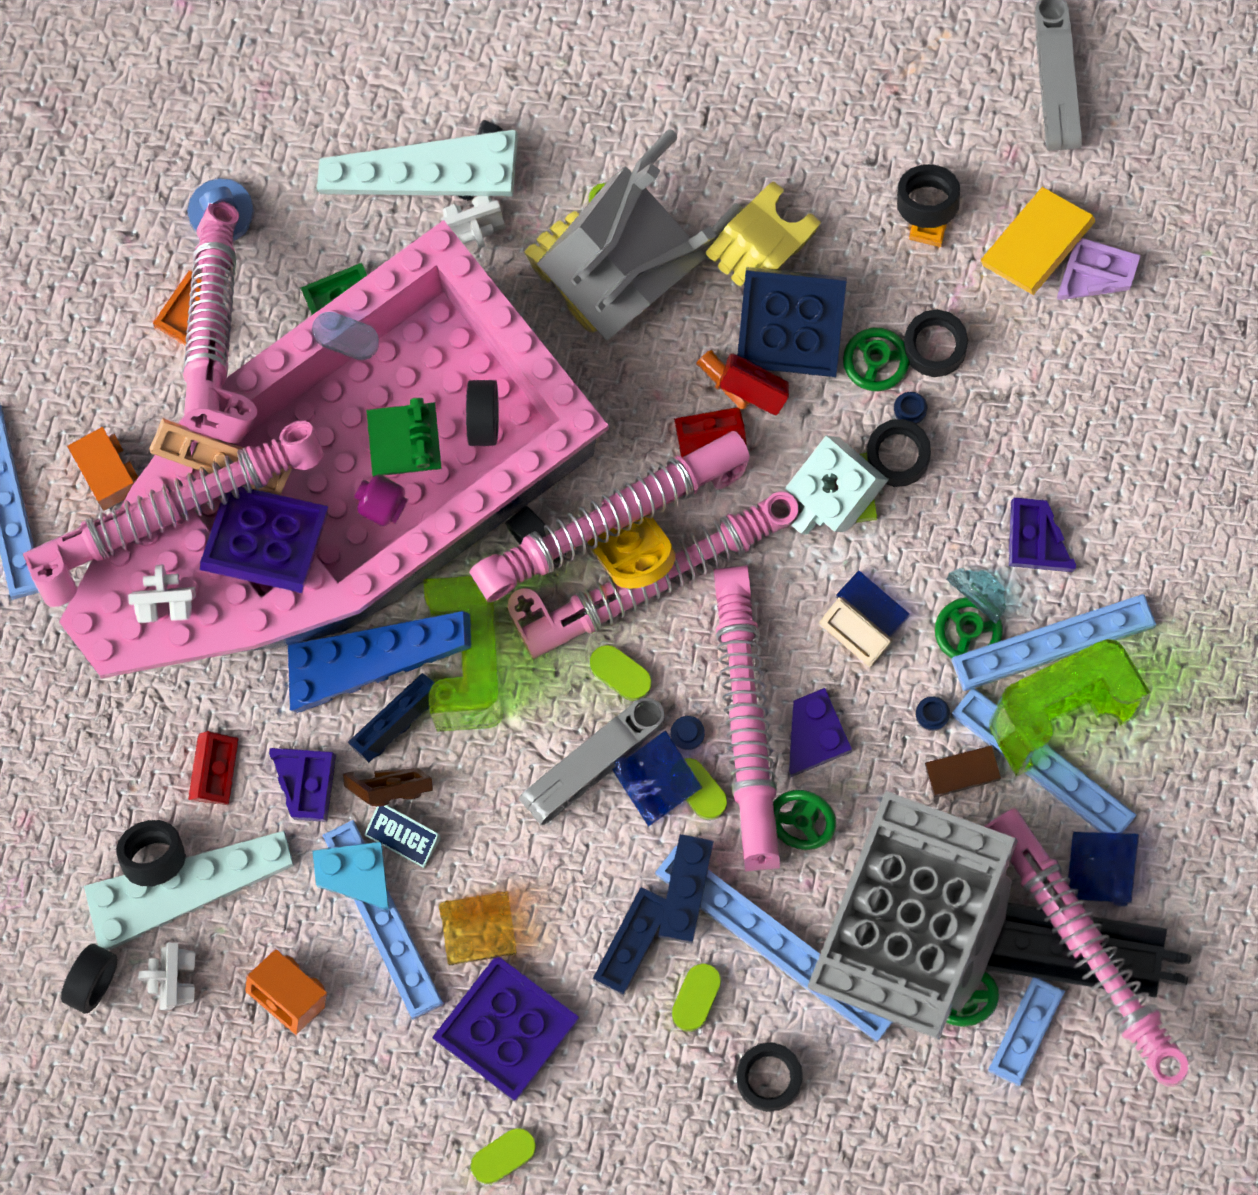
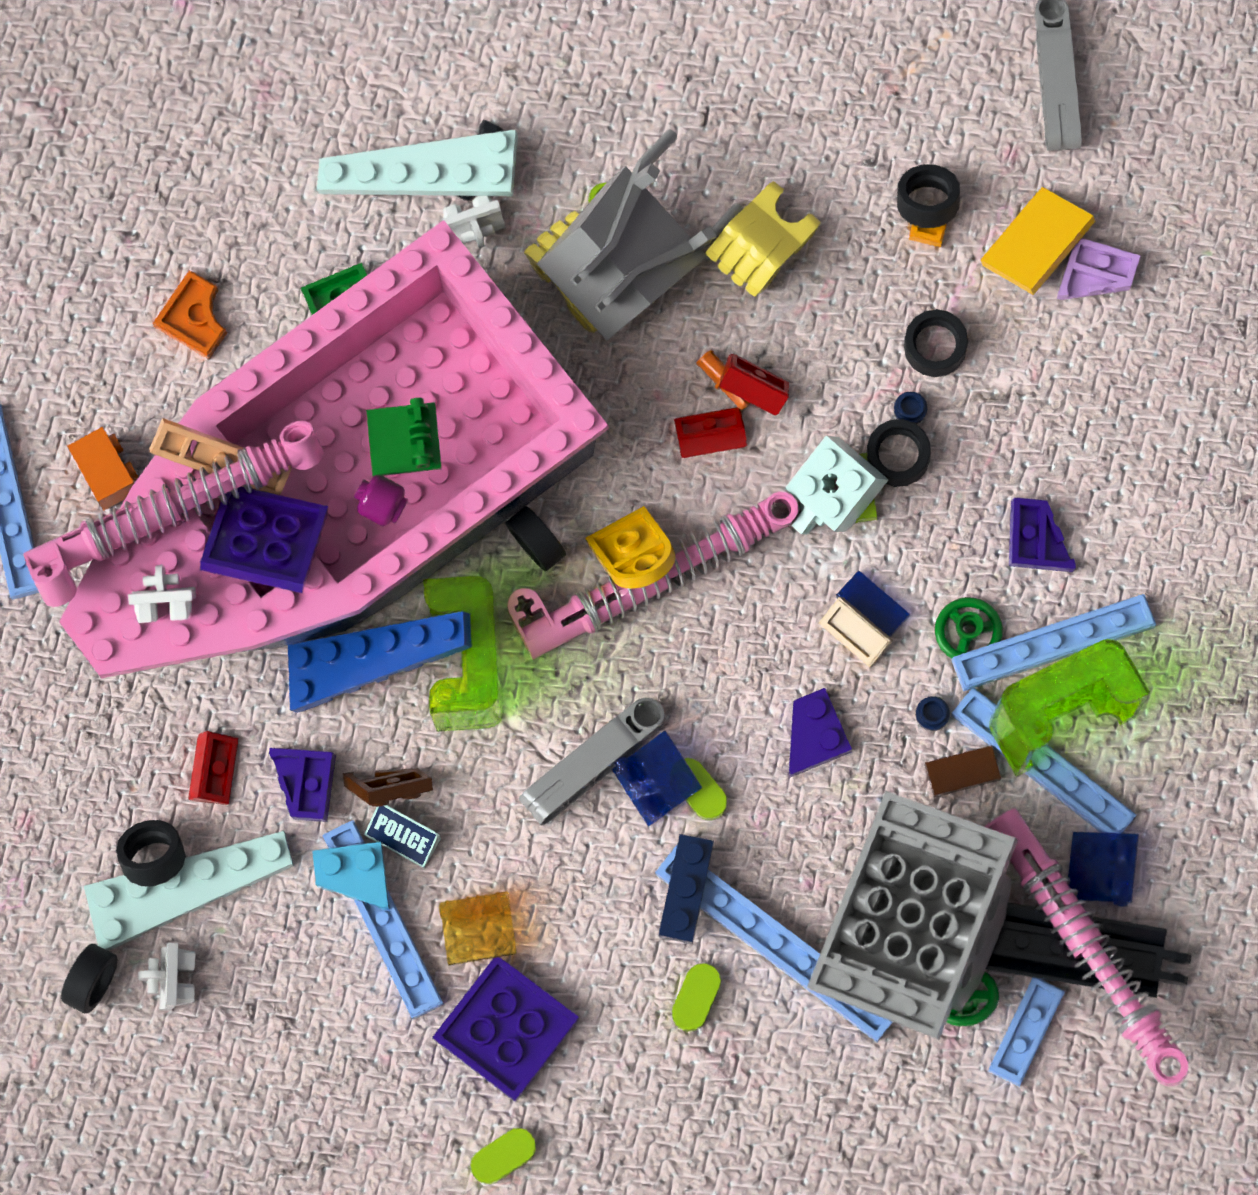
(207, 362): bright pink piece -> none
(219, 191): medium blue tile -> none
(286, 991): orange brick -> none
(345, 335): clear light blue tile -> none
(393, 719): dark blue plate -> none
(482, 412): black tyre -> none
(620, 673): lime tile -> none
(631, 942): dark blue plate -> none
(687, 732): dark blue plate -> none
(717, 462): bright pink piece -> none
(747, 721): bright pink piece -> none
(767, 1050): black tyre -> none
(792, 321): dark blue plate -> none
(803, 817): green piece -> none
(875, 347): green piece -> none
(981, 590): clear light blue tile -> none

